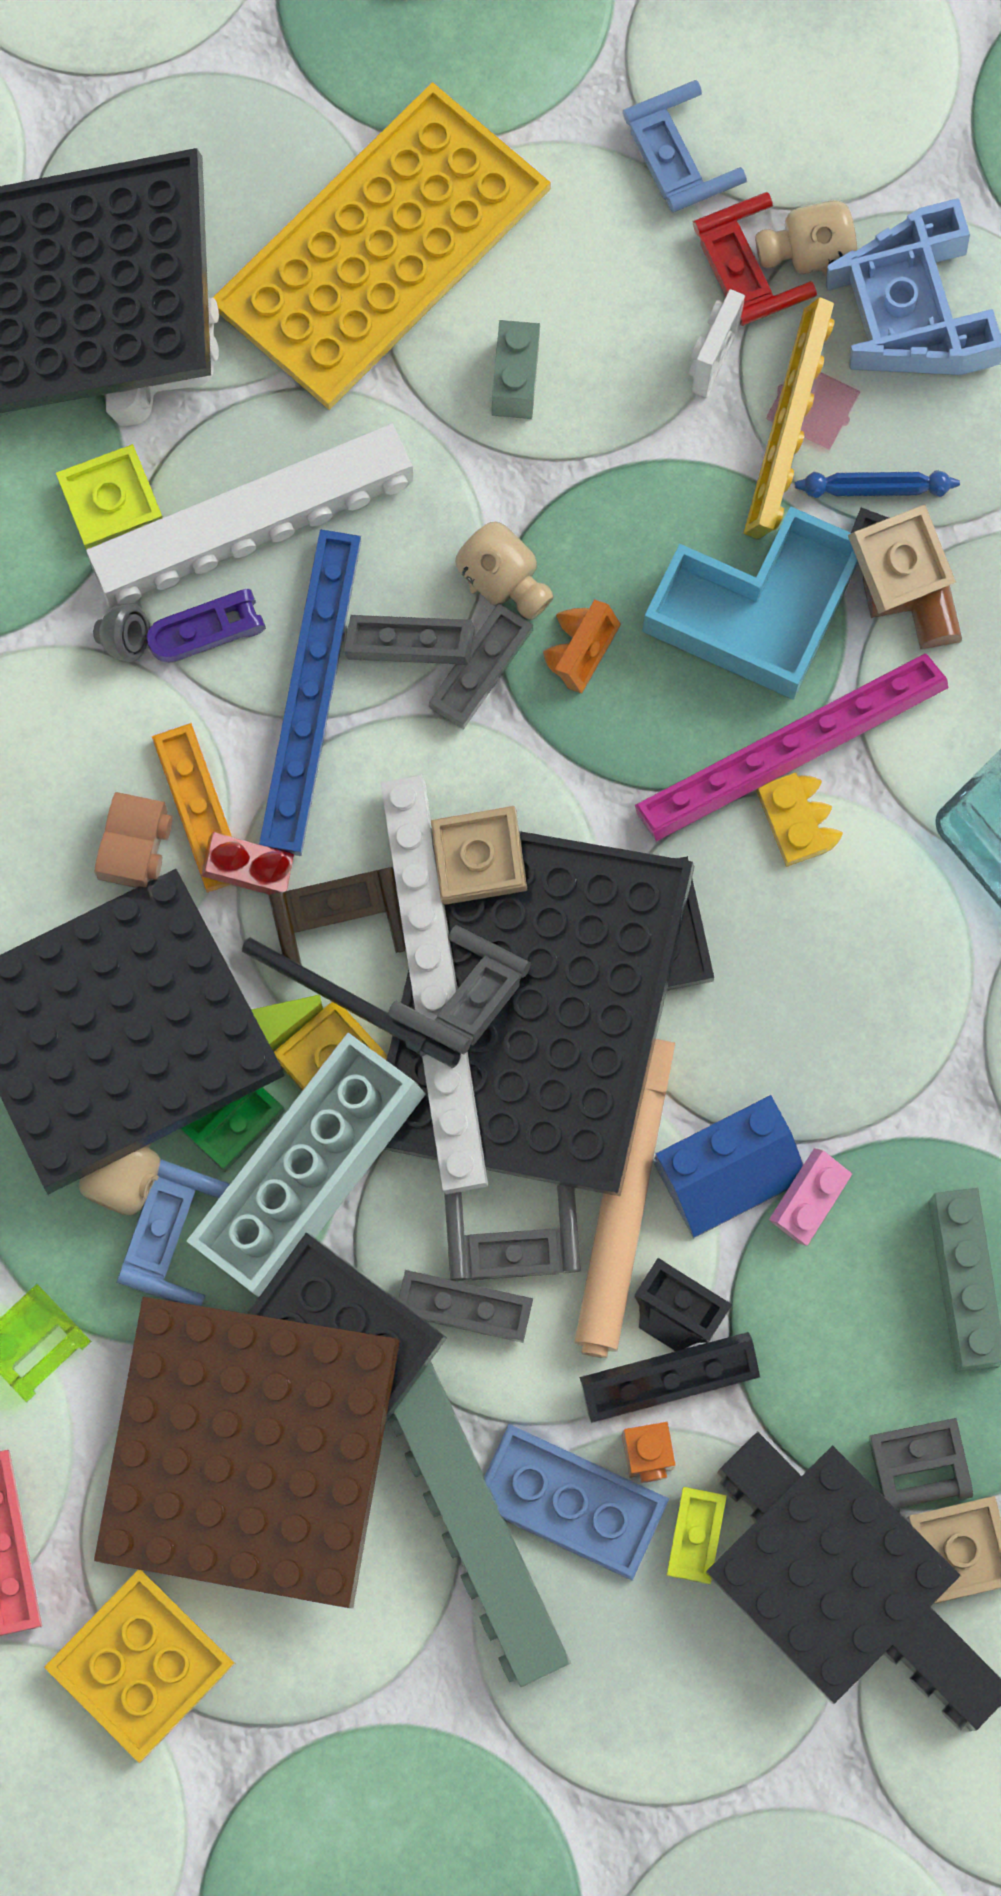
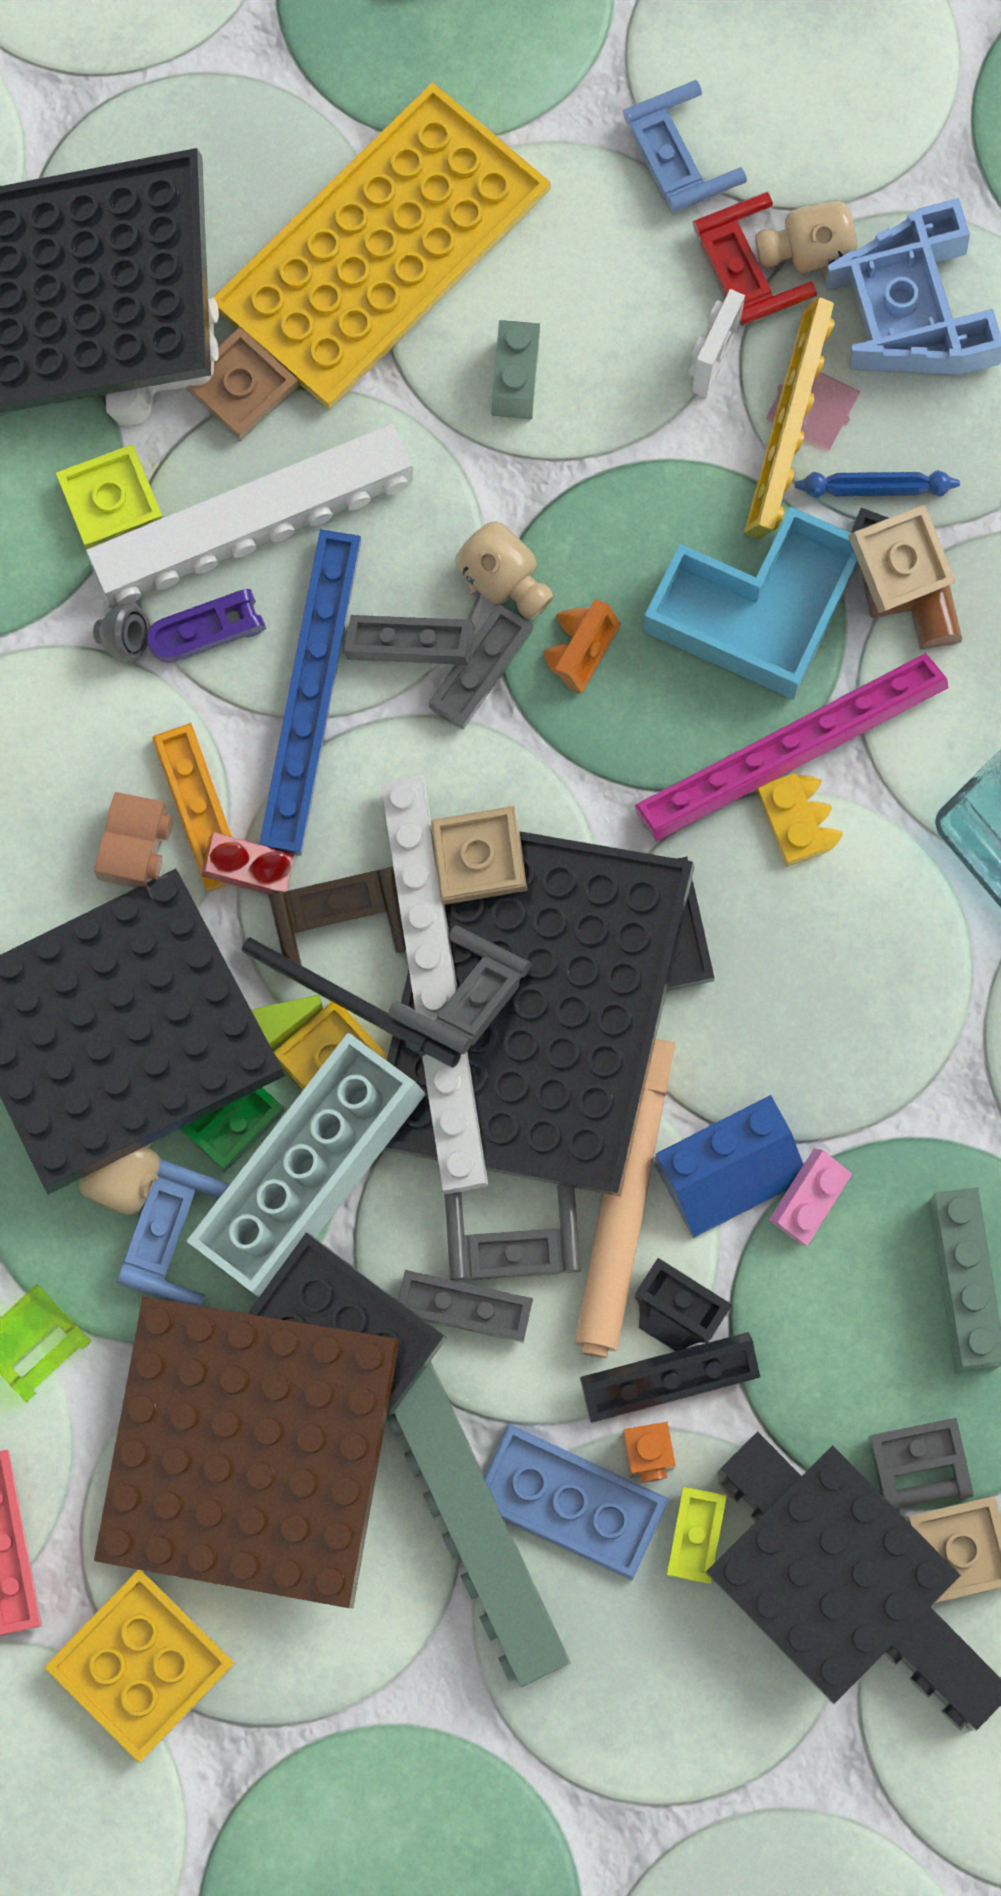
(244, 384): none -> medium nougat plate

